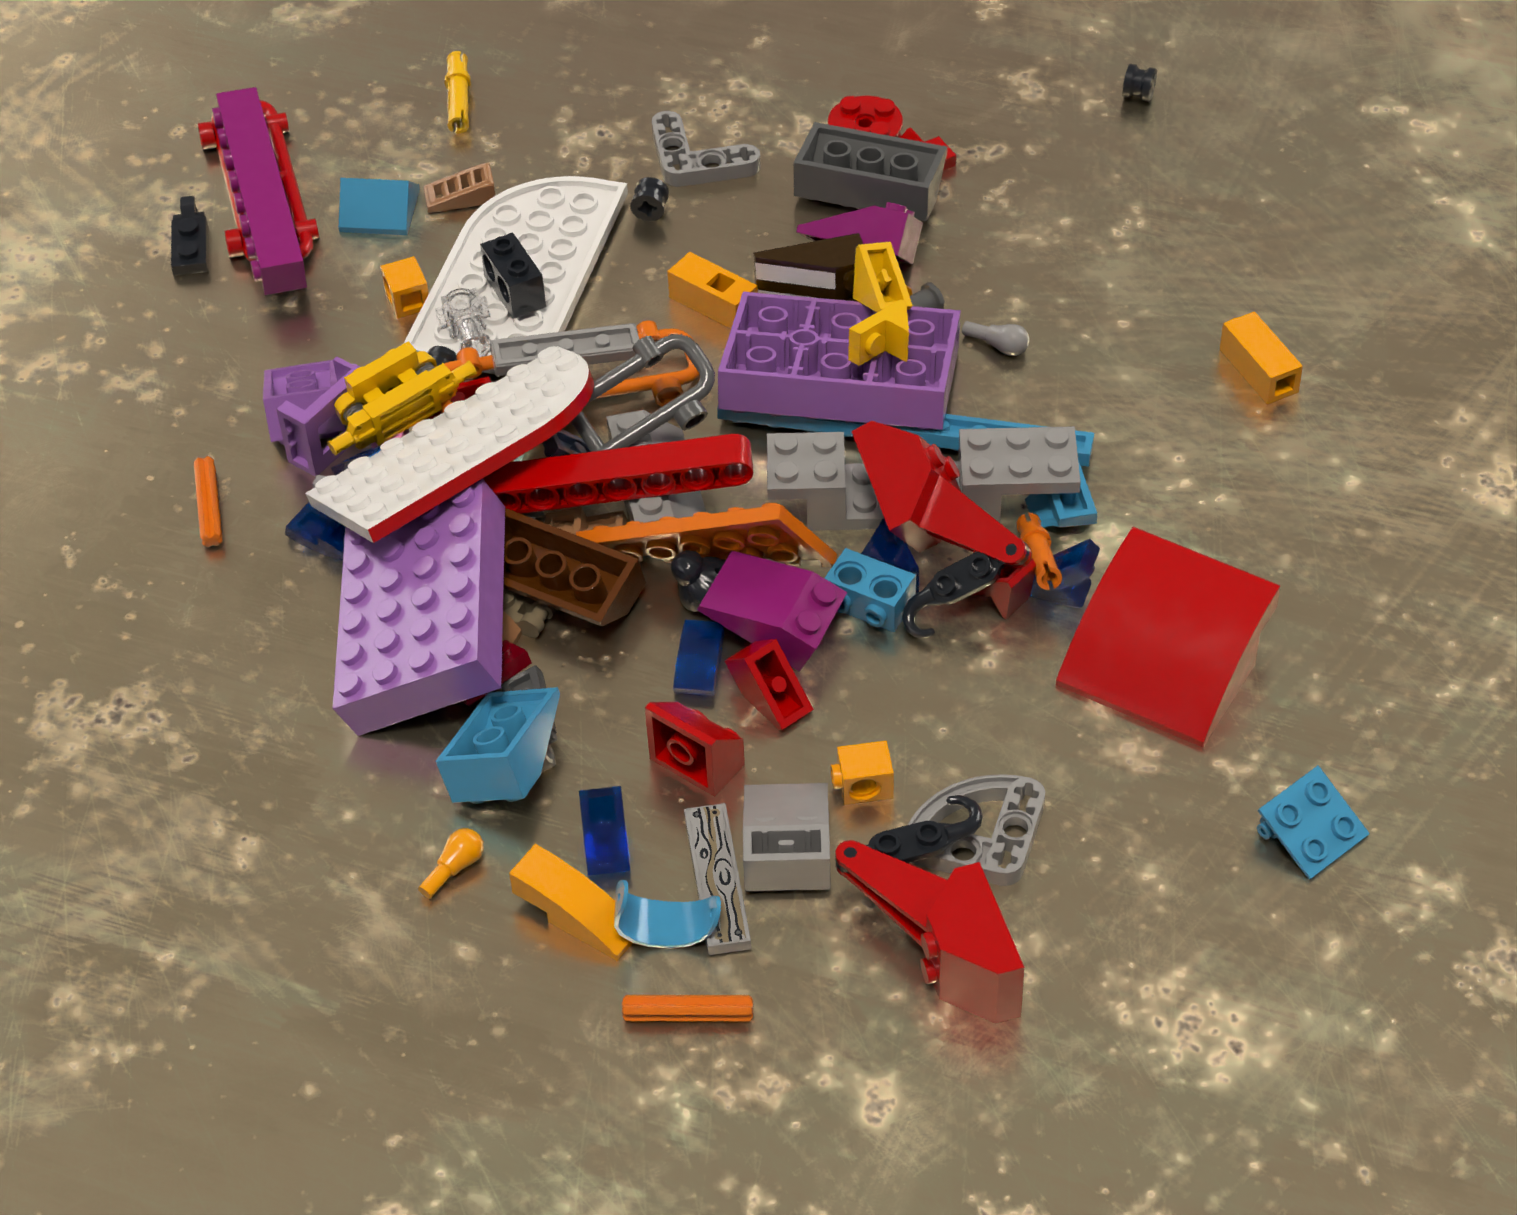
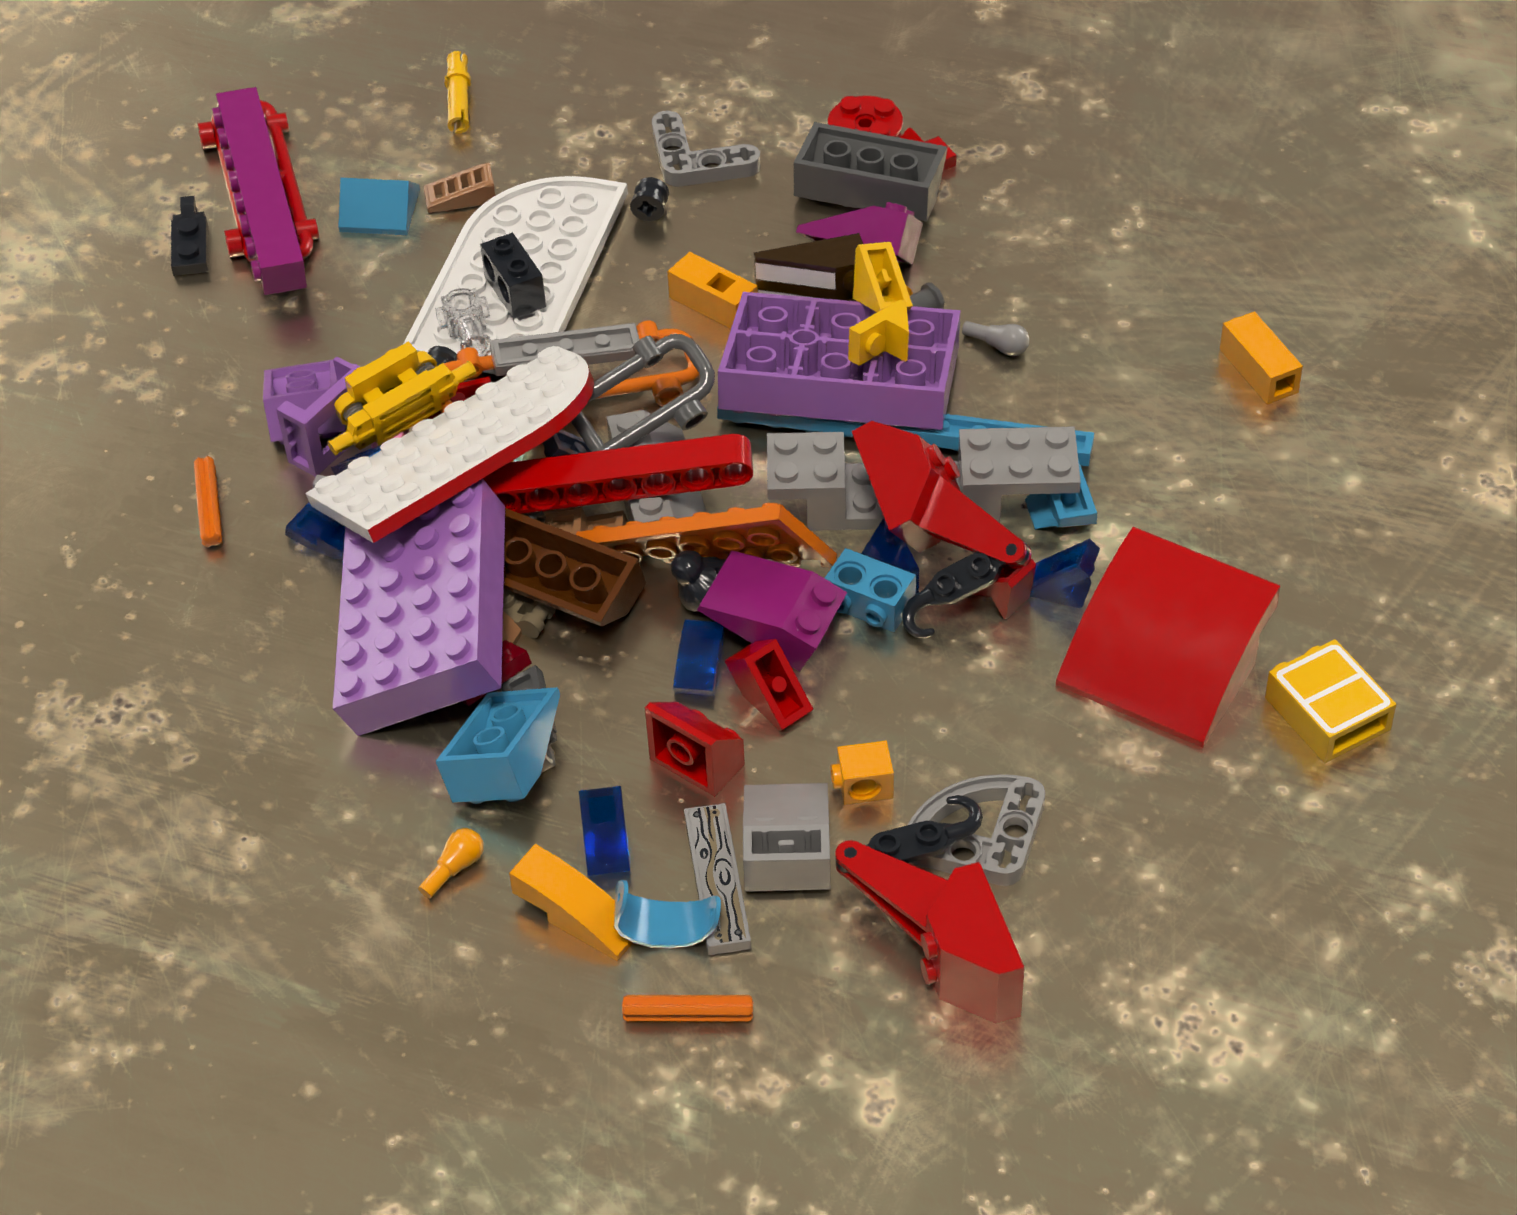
(404, 286): light orange brick -> none
(1039, 542): orange pin -> none
(1139, 82): black wheel -> none
(1311, 822): dark azure hinge -> none
(1330, 700): none -> yellow brick

